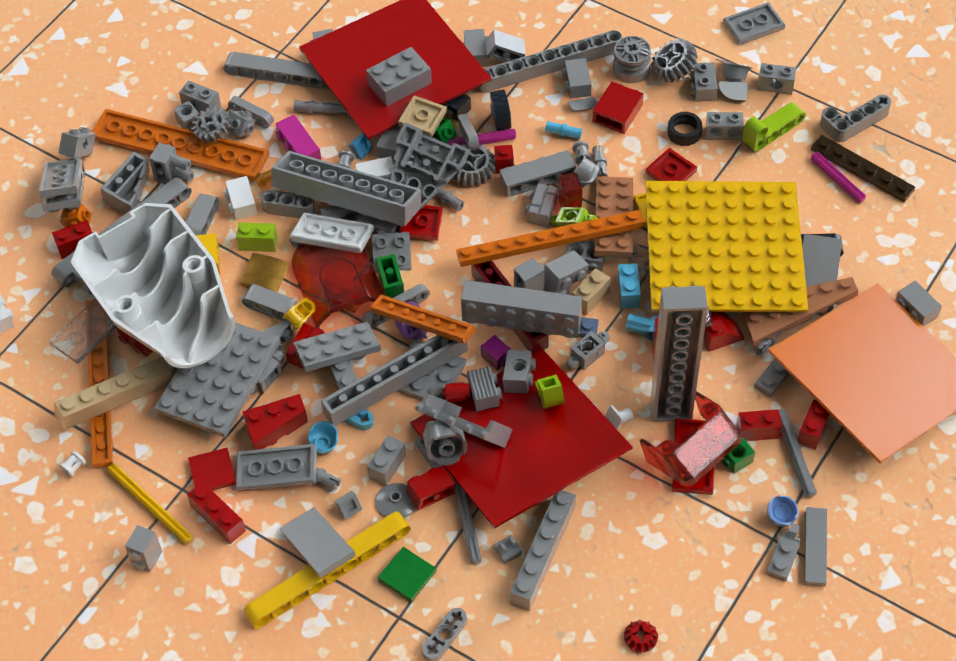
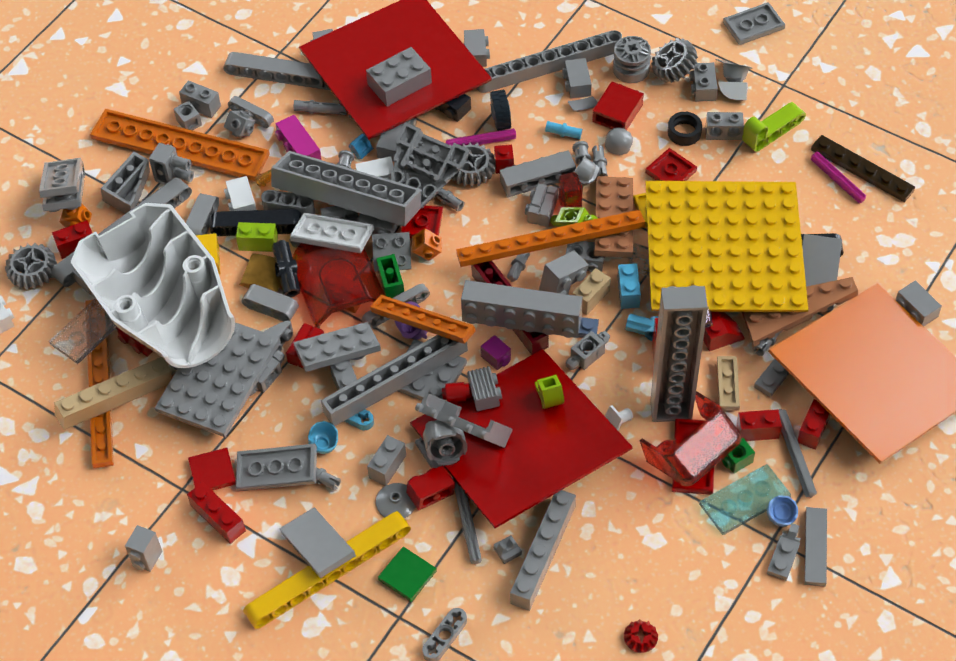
(29, 262): none -> light grey gear
(75, 458): white bush -> none
(77, 142): light grey brick -> none
(149, 503): yellow axle -> none
(211, 124): light grey gear -> none
(226, 222): none -> black beam
(274, 420): red wedge -> none
(286, 268): none -> black piece
(300, 312): yellow piece -> none
(348, 505): light grey tile -> none
(423, 115): tan plate -> none
(426, 244): none -> orange brick
(444, 131): green brick -> none
(468, 131): light grey beam -> none
(504, 46): light grey brick -> none
(518, 265): none -> light grey axle
(518, 371): light grey brick -> none
(529, 275): light grey brick -> none
(618, 141): none -> light grey hair
(728, 383): none -> tan plate
(743, 499): none -> clear light blue tile
(776, 78): light grey brick -> none
(844, 127): light grey beam -> none

